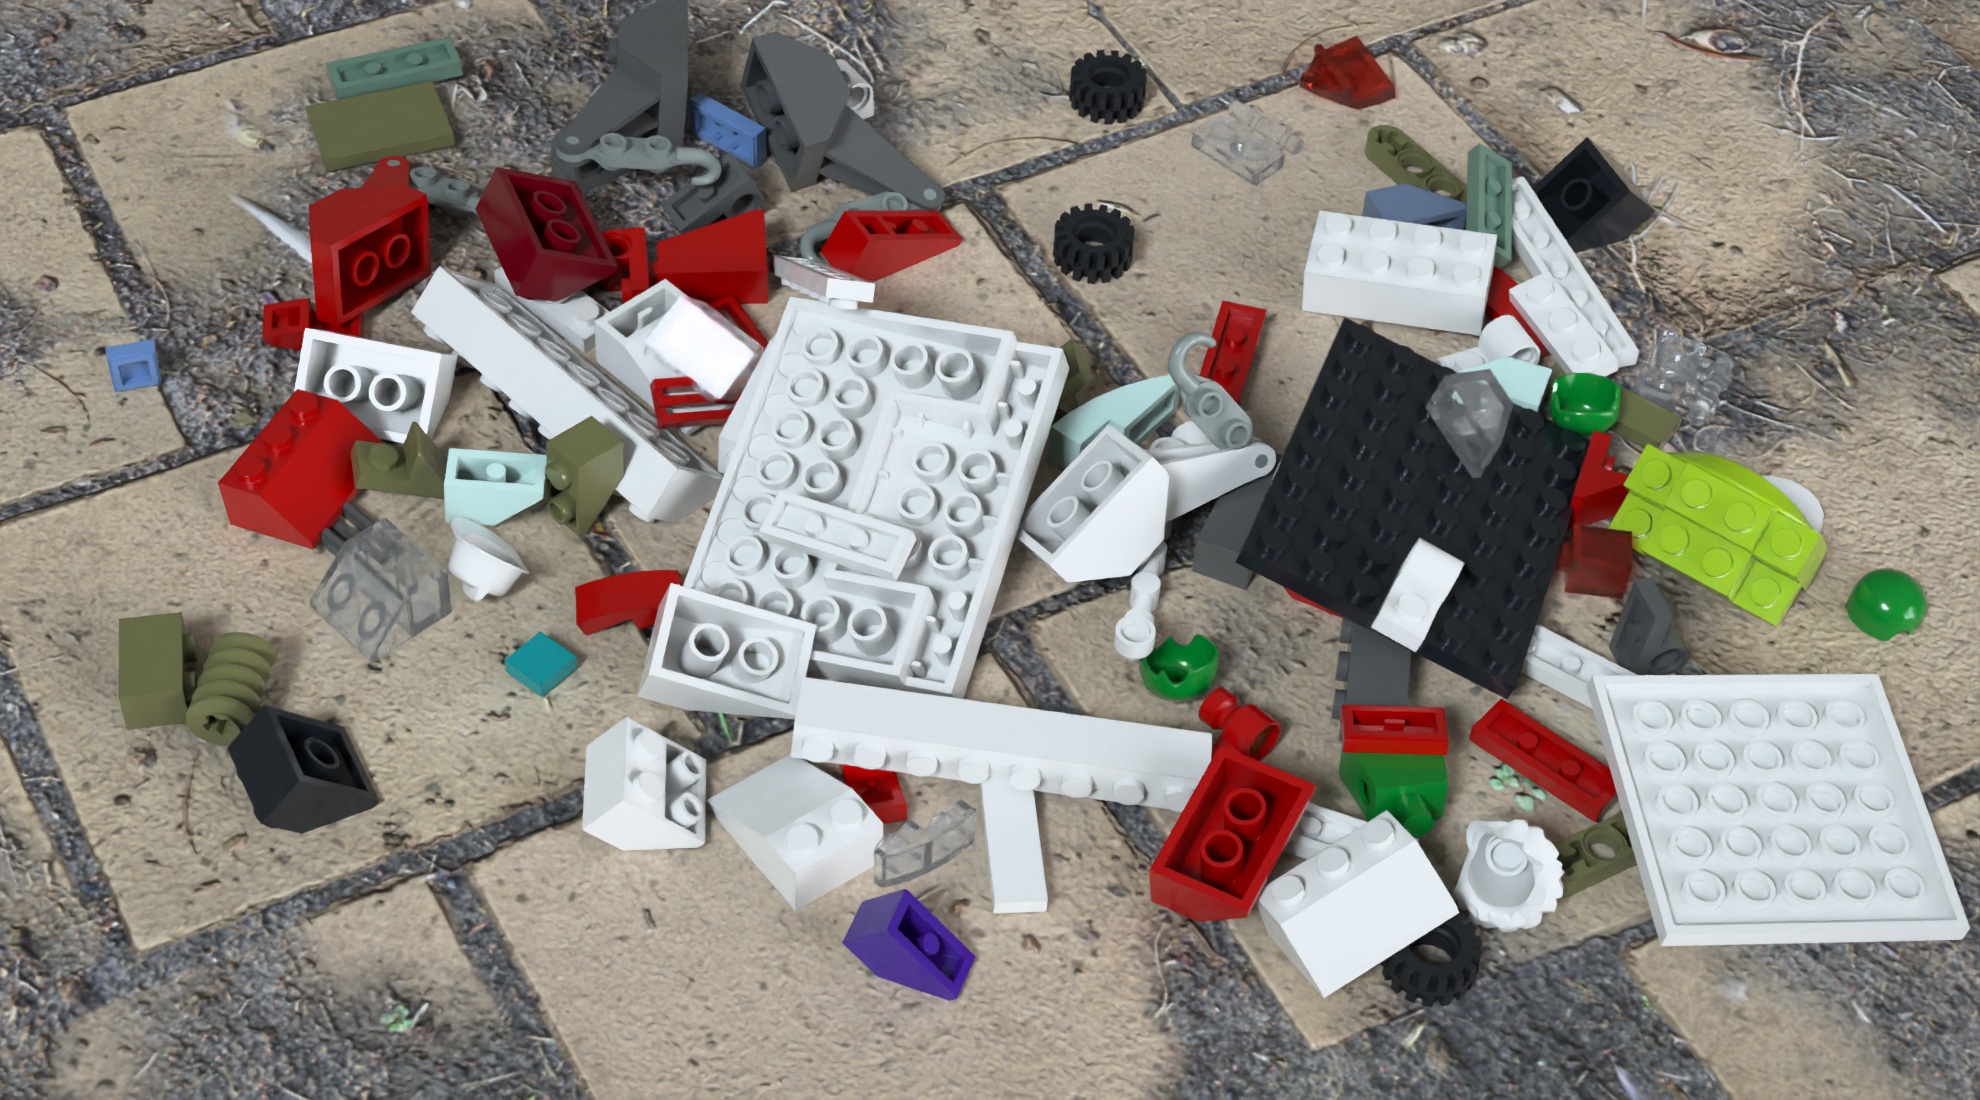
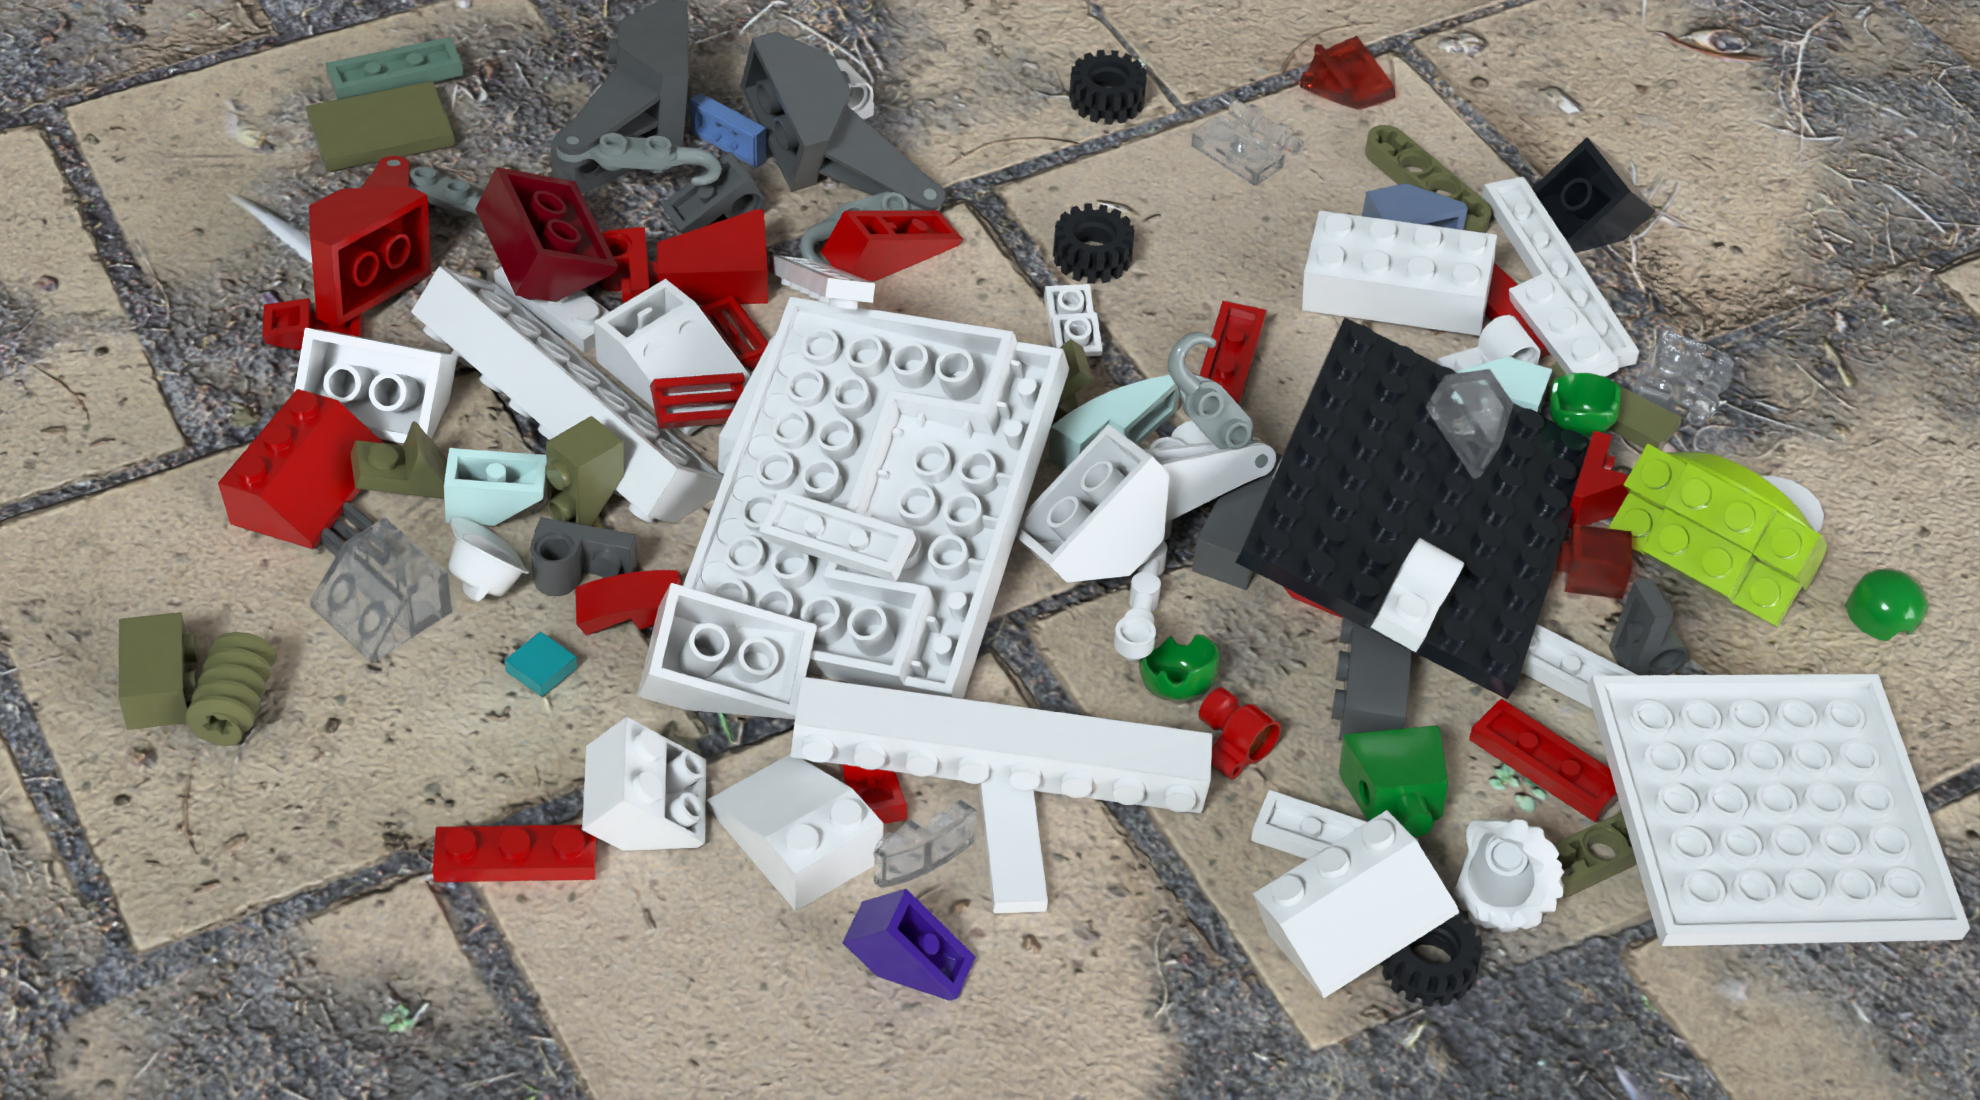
(133, 365): medium blue tile -> none
(300, 771): black slope -> none
(513, 853): none -> red plate
(567, 550): none -> dark grey plate
(706, 348): clear slope -> none
(1072, 317): none -> white slope
(1228, 838): red slope -> none
(1394, 729): red tile -> none
(1490, 199): sand green plate -> none

